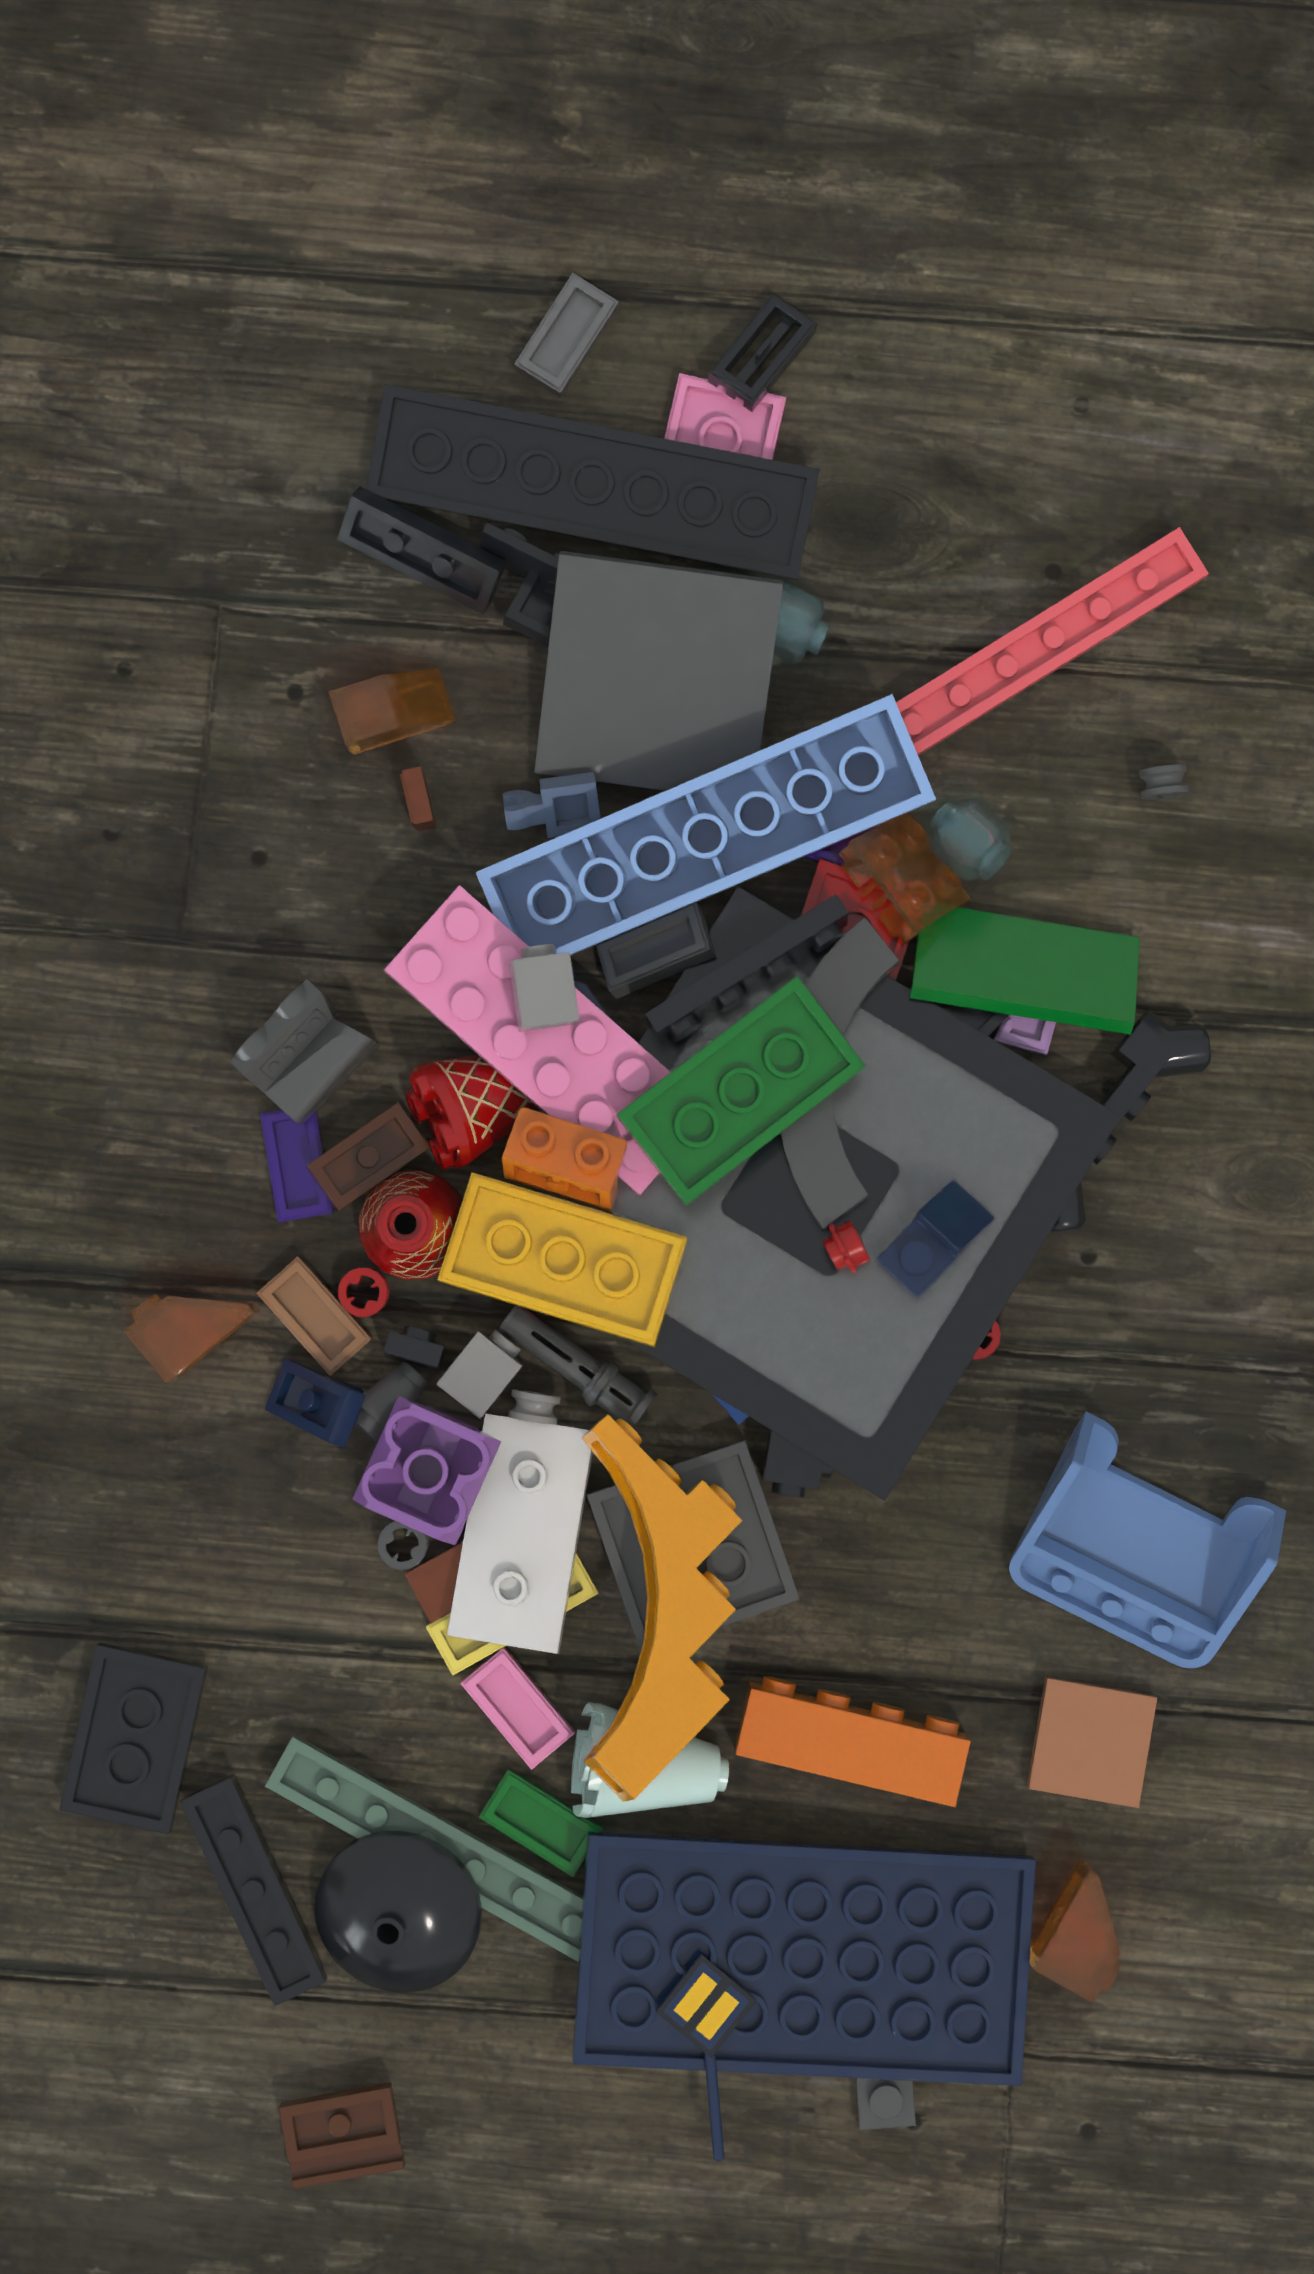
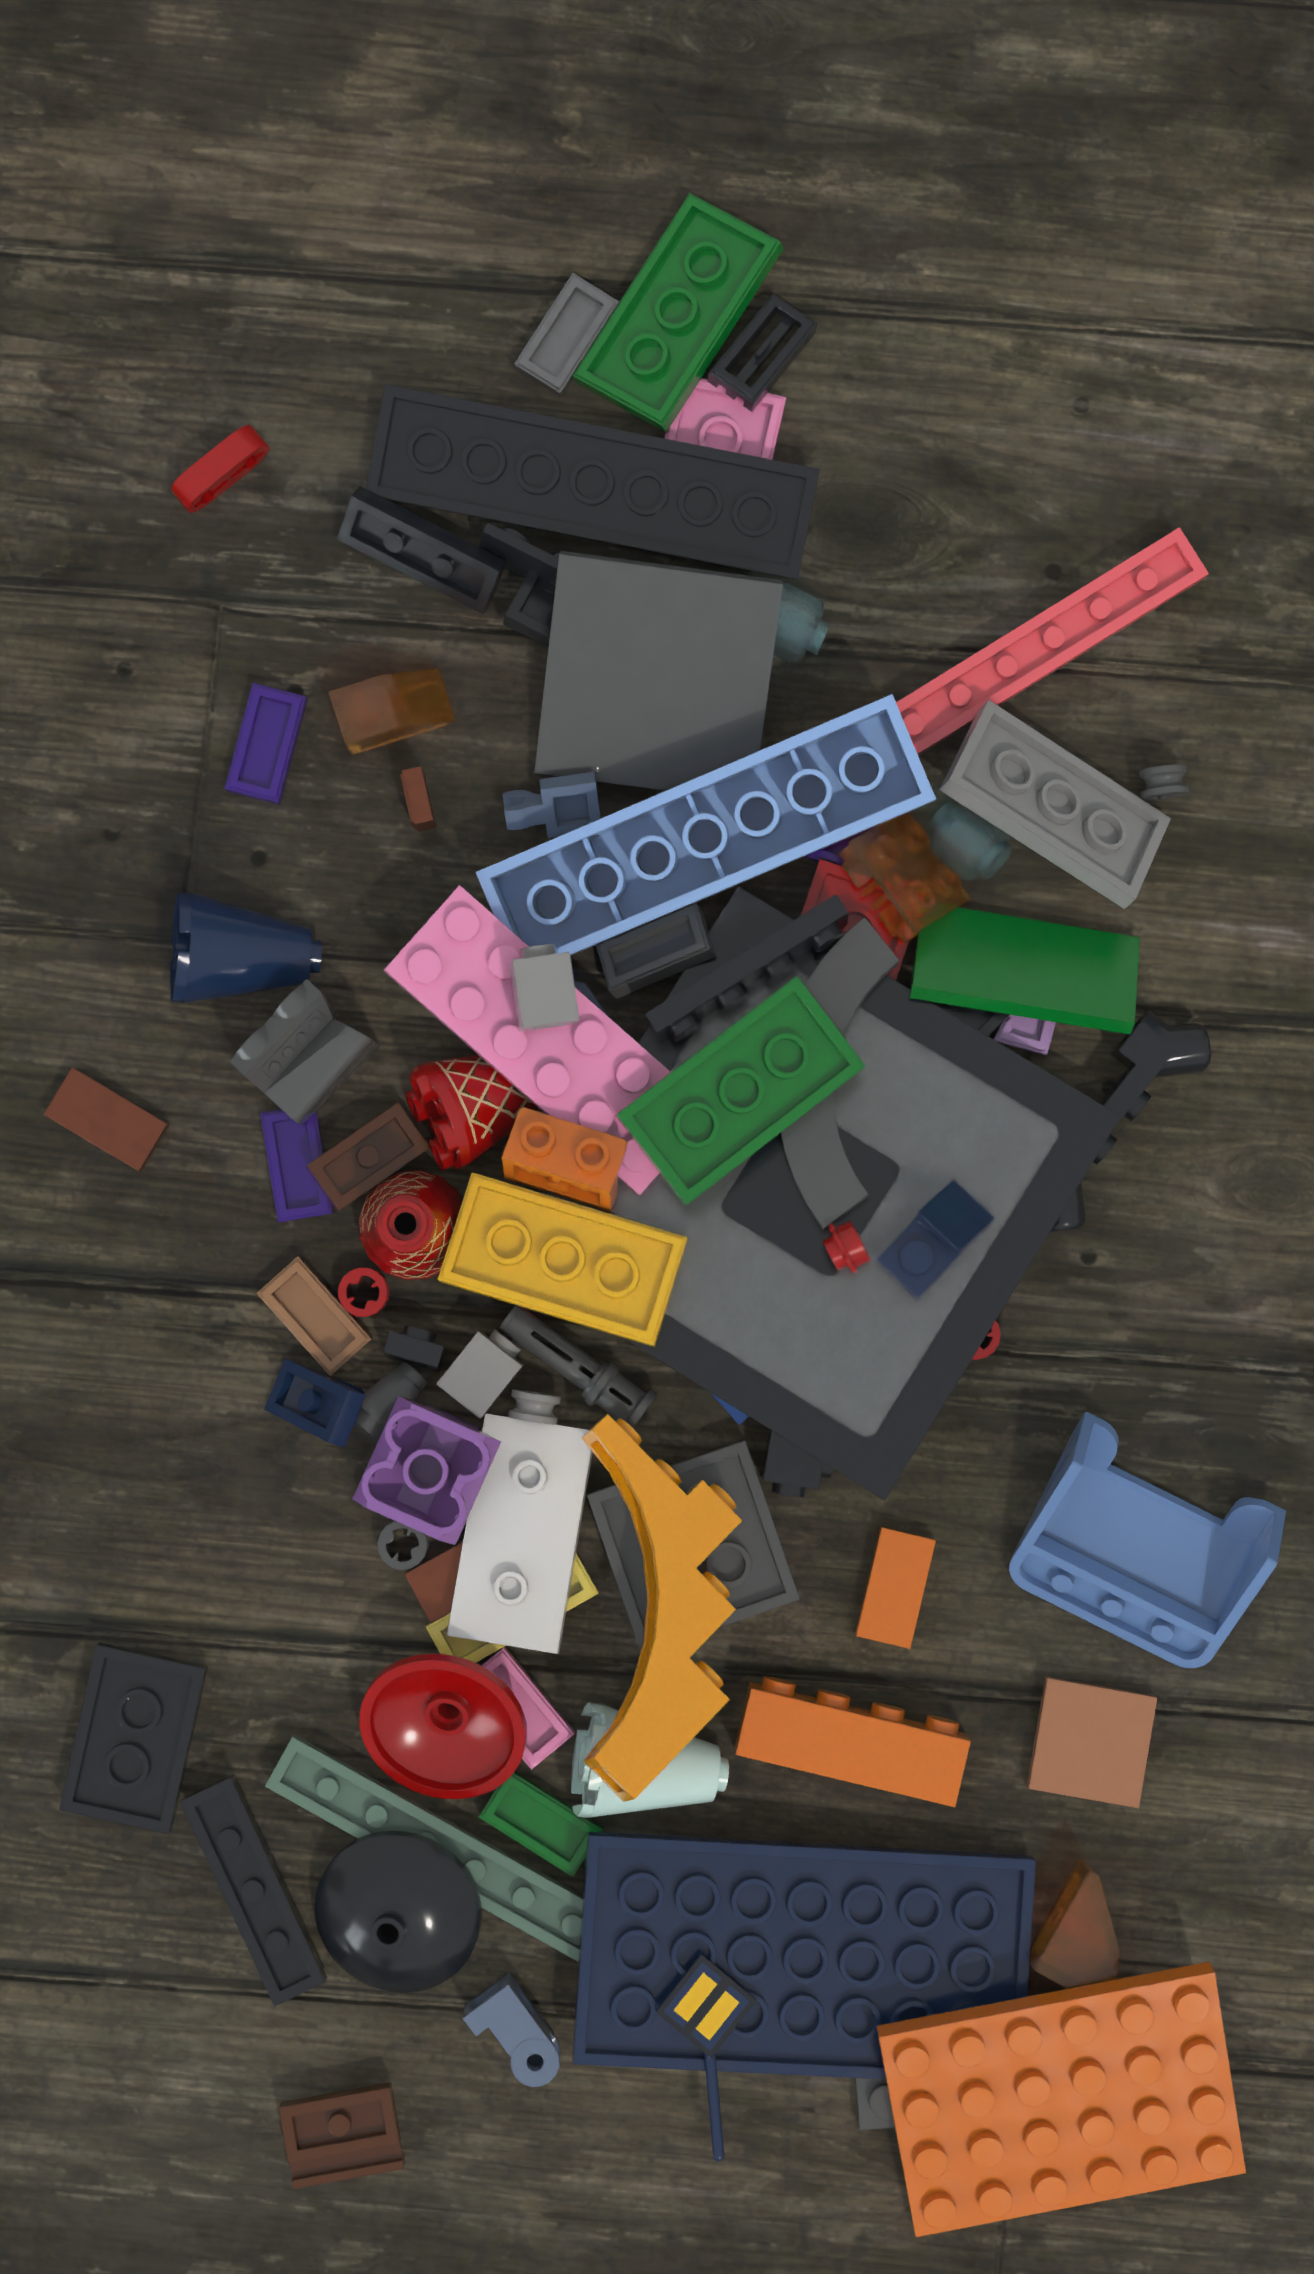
(106, 1119): none -> copper tile
(184, 1330): clear orange slope -> none
(220, 468): none -> red beam
(235, 950): none -> dark blue cone
(266, 743): none -> dark purple tile
(441, 1746): none -> red dish
(518, 2029): none -> sand blue leg
(678, 312): none -> green tile
(895, 1587): none -> orange tile
(1055, 804): none -> light grey plate
(1062, 2099): none -> orange plate

